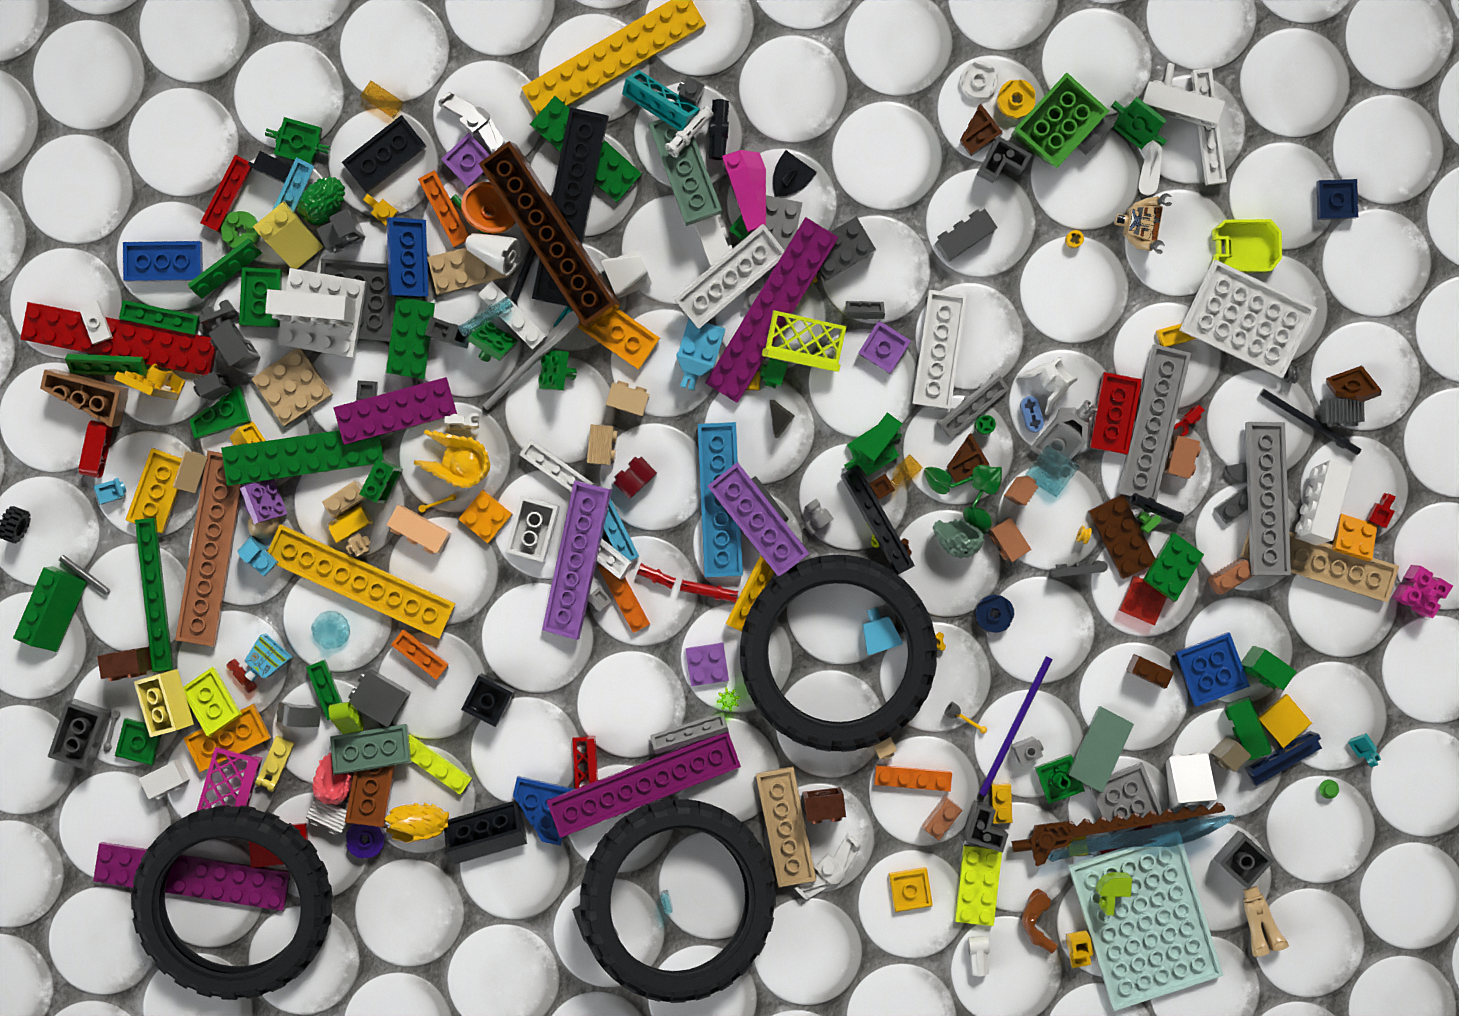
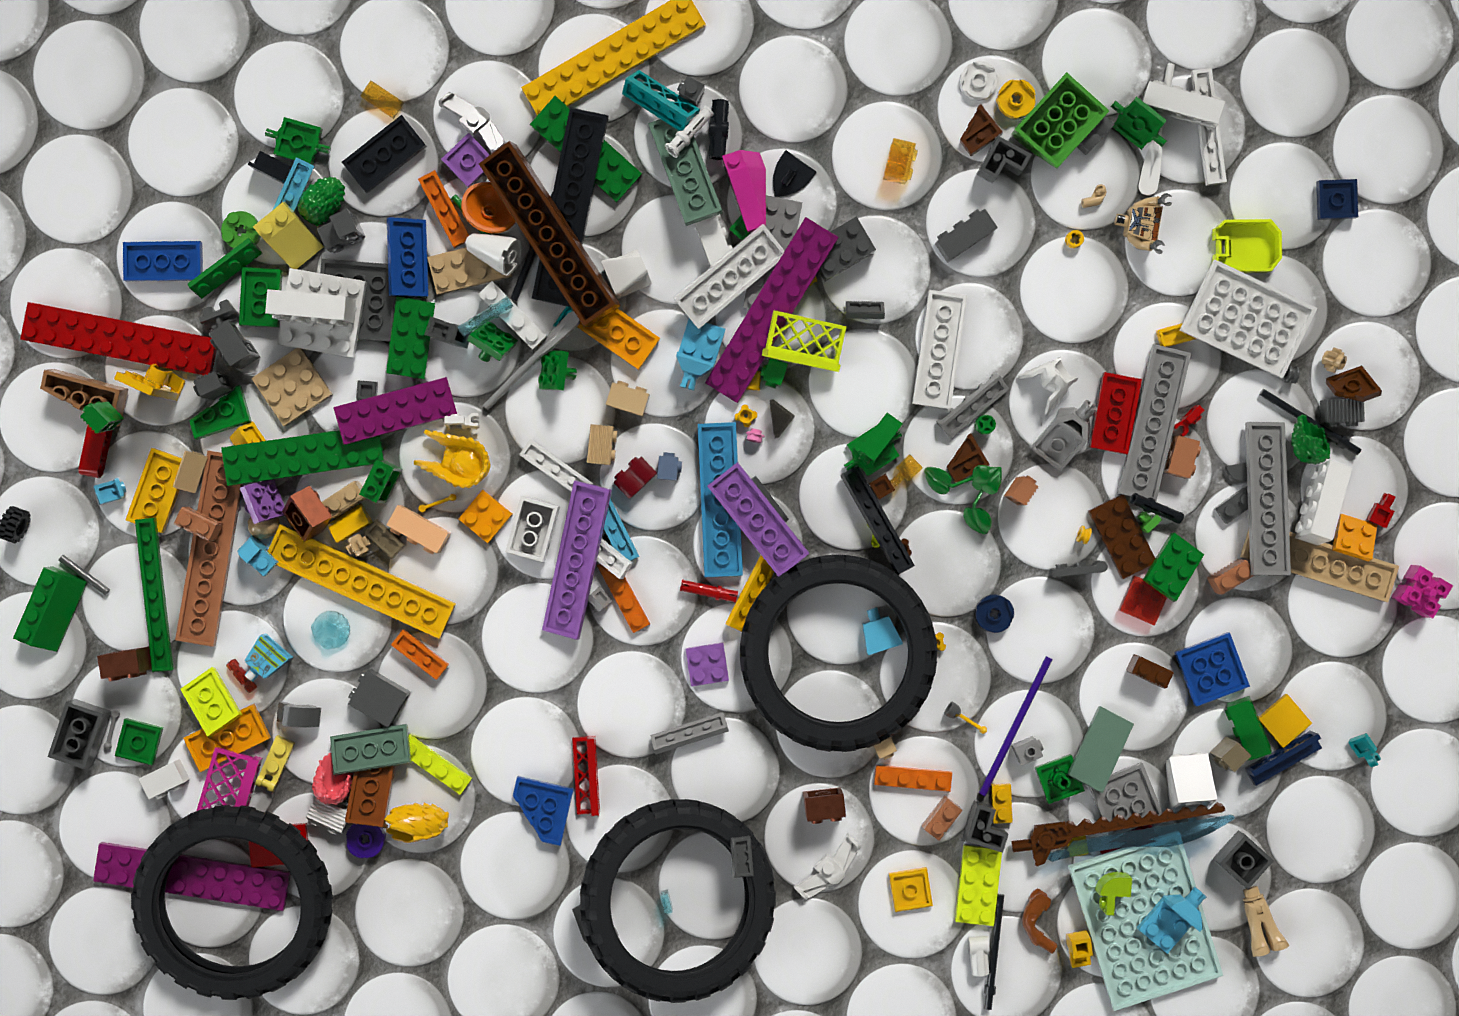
(95, 322): white plate -> none
(101, 416): none -> green brick
(105, 364): green plate -> none
(159, 317): green plate -> none
(163, 703): light yellow brick -> none
(198, 523): none -> nougat brick
(226, 193): red plate -> none
(307, 513): none -> copper brick
(324, 685): green plate -> none
(346, 717): lime beam -> none
(381, 210): yellow plate -> none
(384, 538): none -> dark tan plate
(484, 832): black slope -> none
(488, 699): black brick -> none
(643, 784): magenta plate -> none
(656, 576): red pin -> none
(668, 466): none -> sand blue brick
(732, 695): clear neon green gear -> none
(740, 416): none -> yellow plate
(741, 856): none -> dark grey plate
(754, 435): none -> bright pink plate
(786, 826): tan plate -> none
(819, 518): light grey piece -> none
(884, 347): medium lavender plate -> none
(899, 161): none -> clear yellow brick
(958, 538): sand green piece -> none
(989, 988): none -> black bar
(1009, 540): nougat brick -> none
(1036, 412): medium blue beam -> none
(1052, 471): clear light blue plate -> none
(1096, 198): none -> tan arm
(1172, 919): none -> medium azure plate
(1267, 668): green brick -> none
(1309, 442): none -> green piece
(1329, 789): bright green plate -> none
(1334, 360): none -> tan gear

